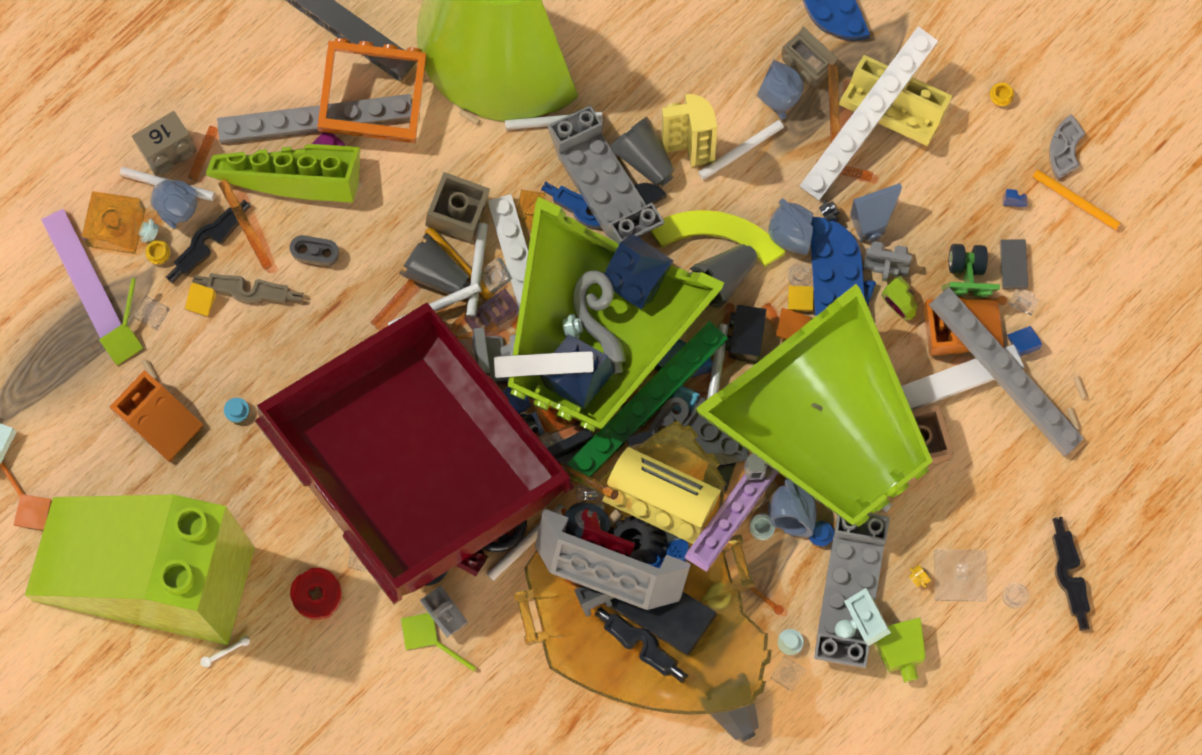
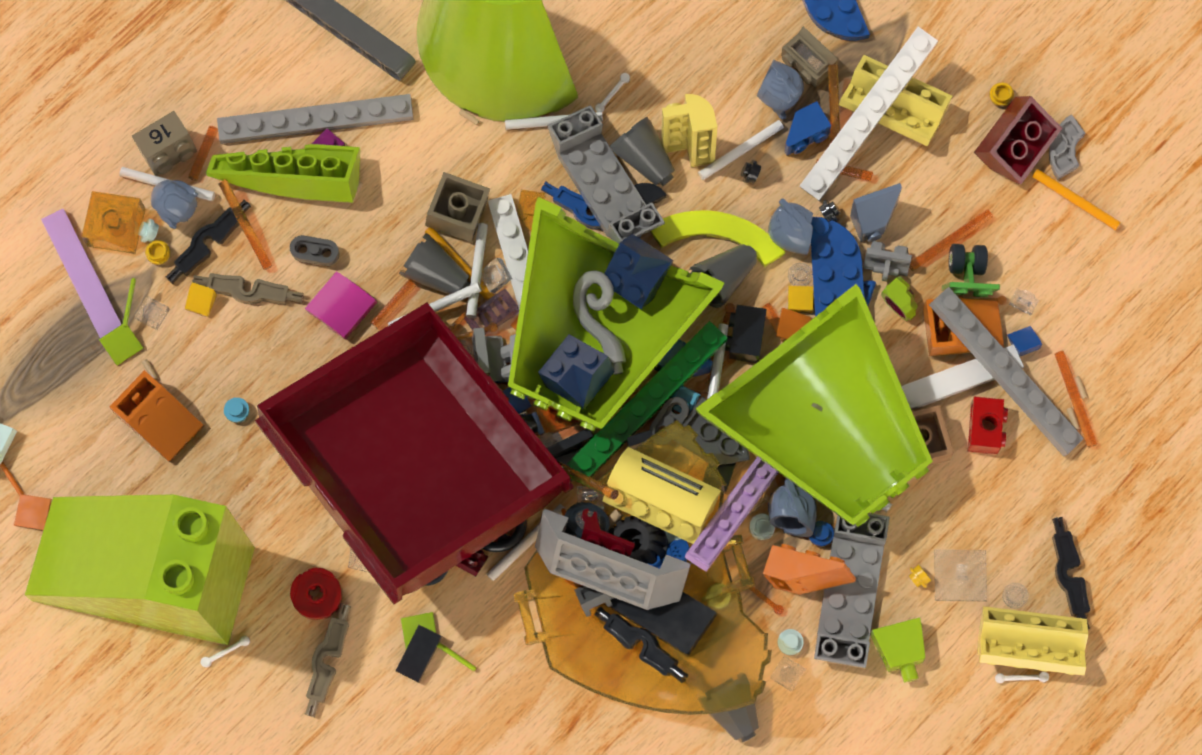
(322, 673): none -> dark tan piece
(341, 305): none -> dark pink slope
(365, 129): orange window -> none
(419, 653): none -> black tile
(443, 611): light grey hips -> none
(543, 364): white sticker -> none
(572, 326): light aqua plate -> none
(624, 78): none -> white hinge
(750, 171): none -> black plate
(754, 468): light grey piece -> none
(805, 571): none -> orange slope
(807, 127): none -> blue slope
(865, 618): light aqua plate -> none
(950, 239): none -> clear orange bar
(979, 438): none -> red brick
(1012, 198): blue tile -> none
(1013, 264): dark grey tile -> none
(1018, 139): none -> dark red slope
(1032, 640): none -> light yellow brick
(1042, 677): none -> white hinge
(1075, 399): none -> clear orange bar

